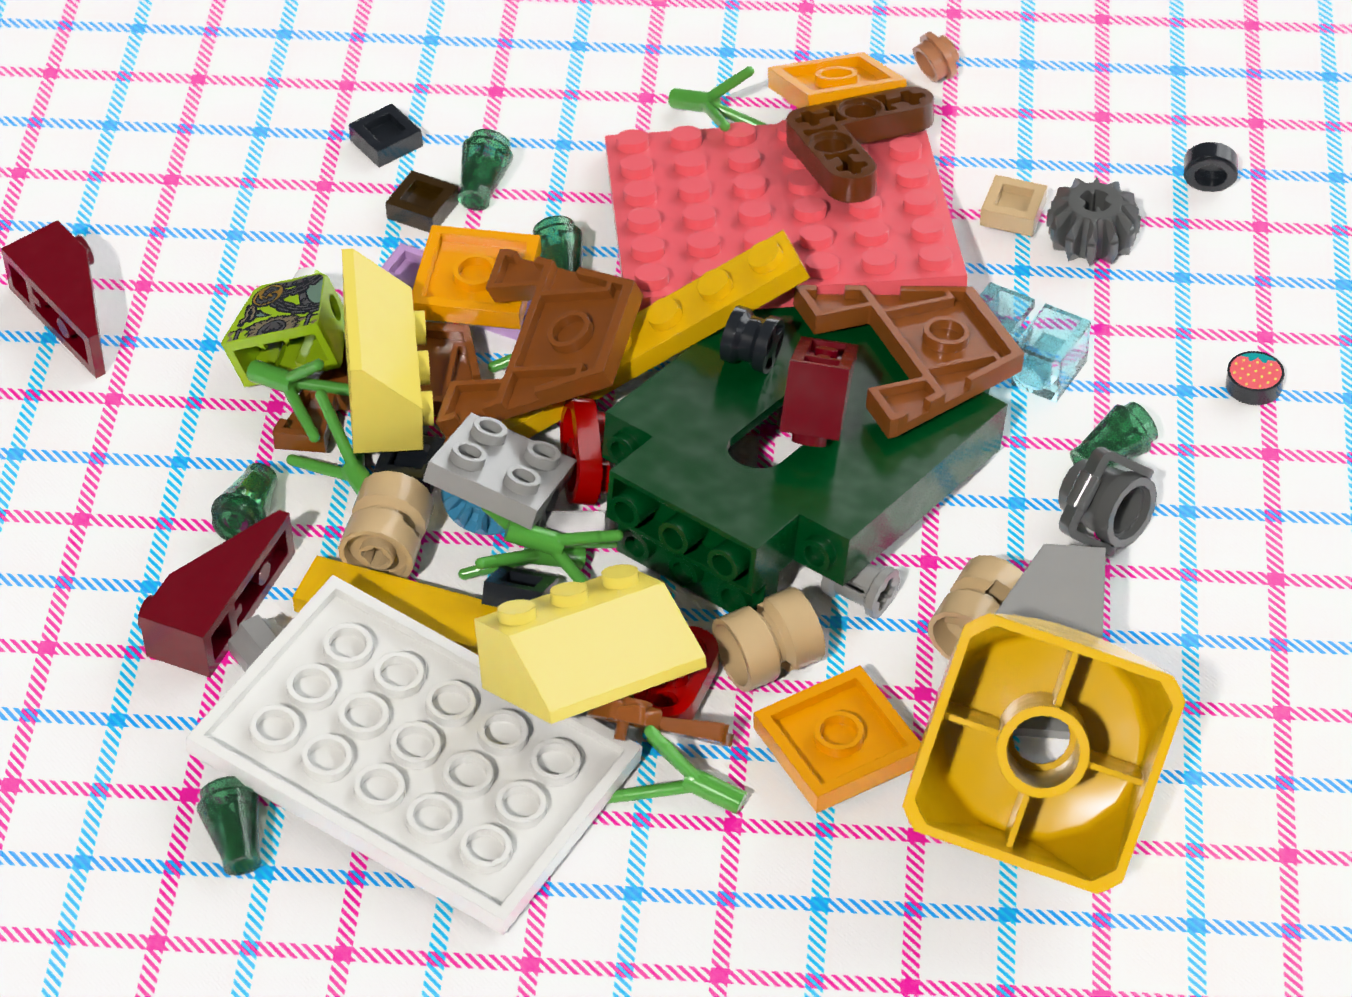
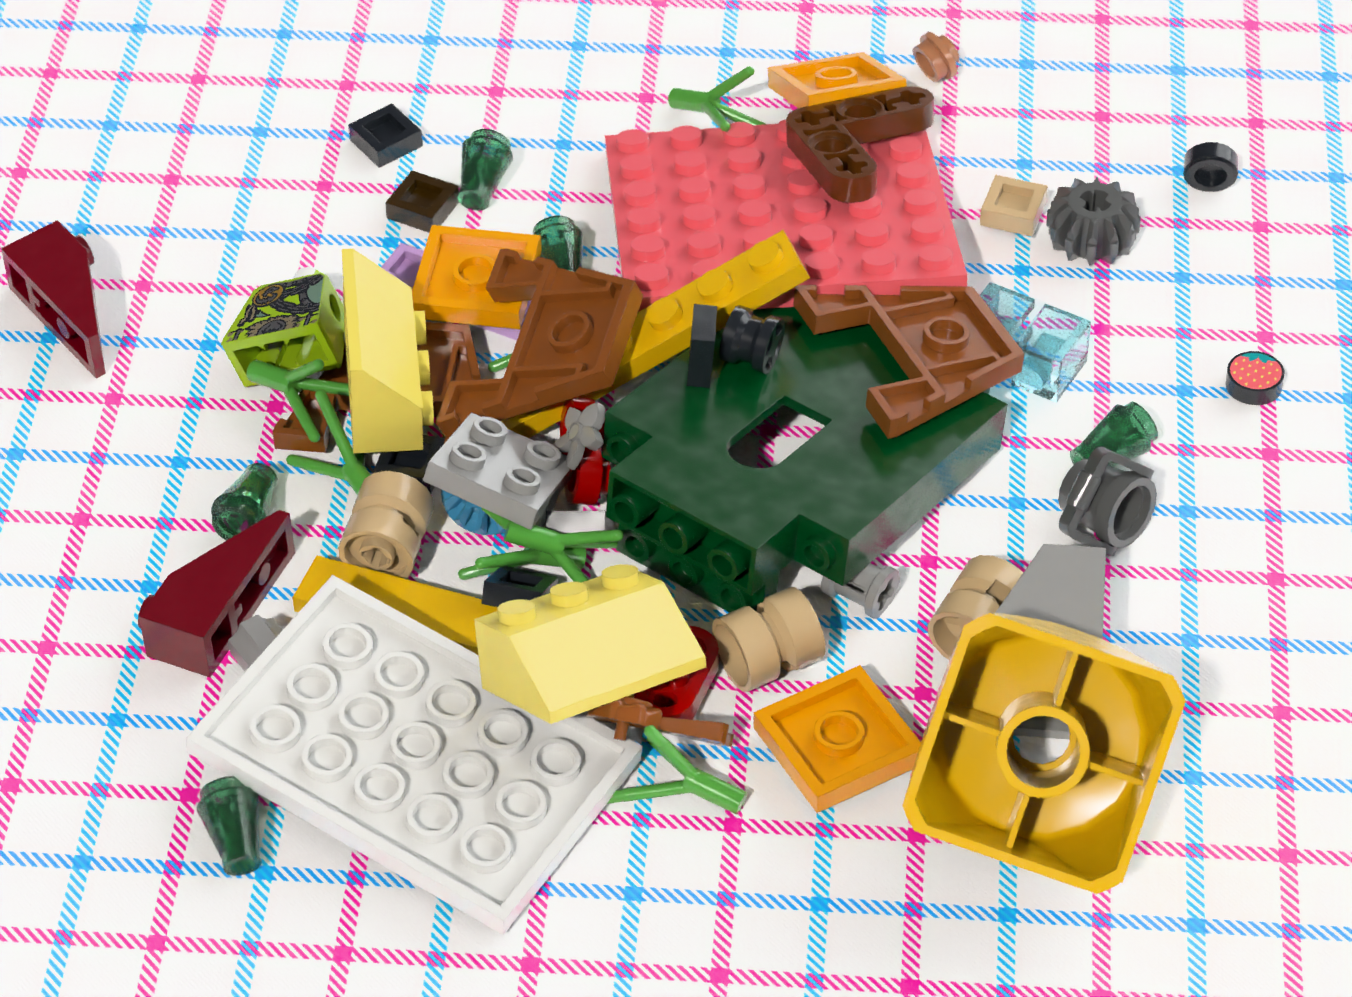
(581, 432): none -> light grey plant
(702, 346): none -> black tile
(818, 390): dark red slope -> none

